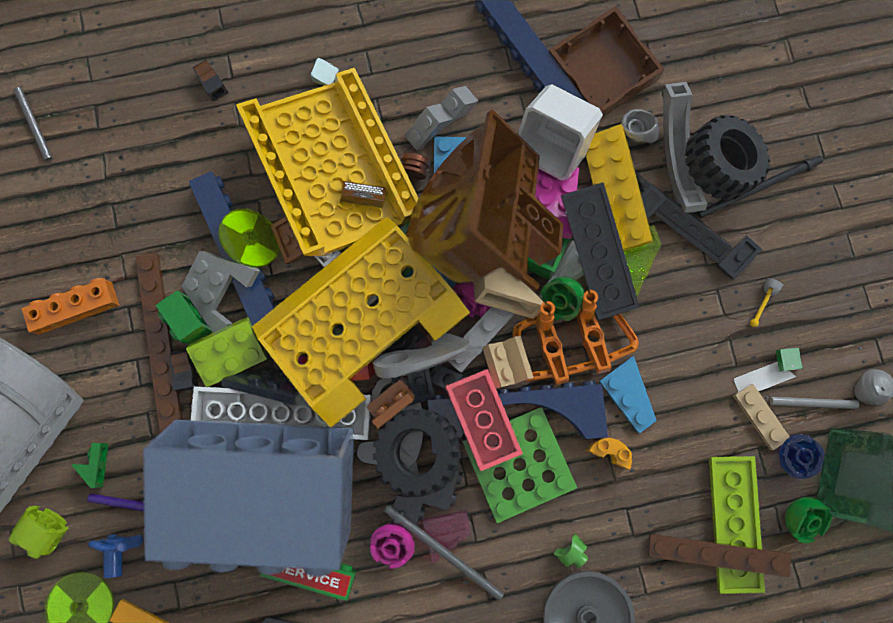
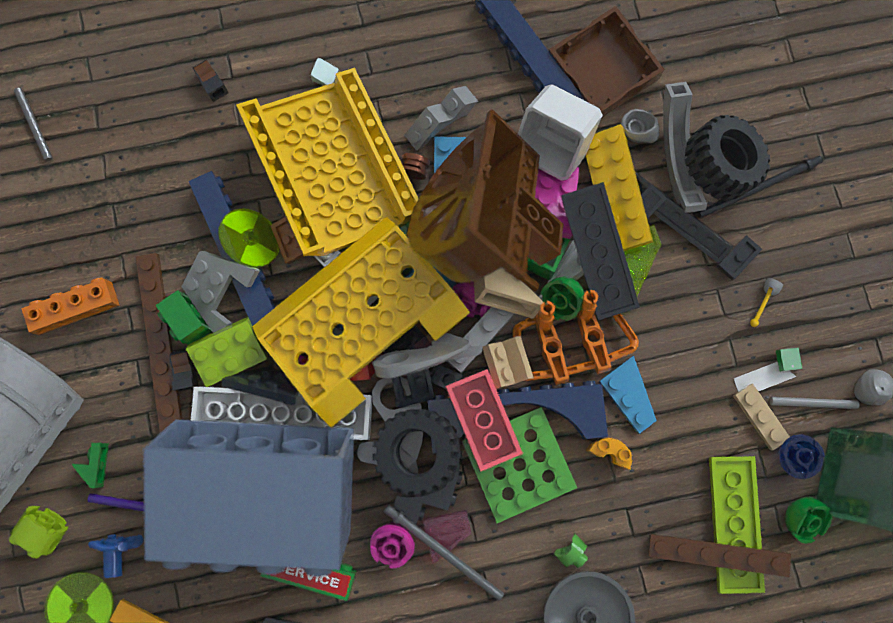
(363, 194): slope -> none
(390, 402): dark orange bracket -> none

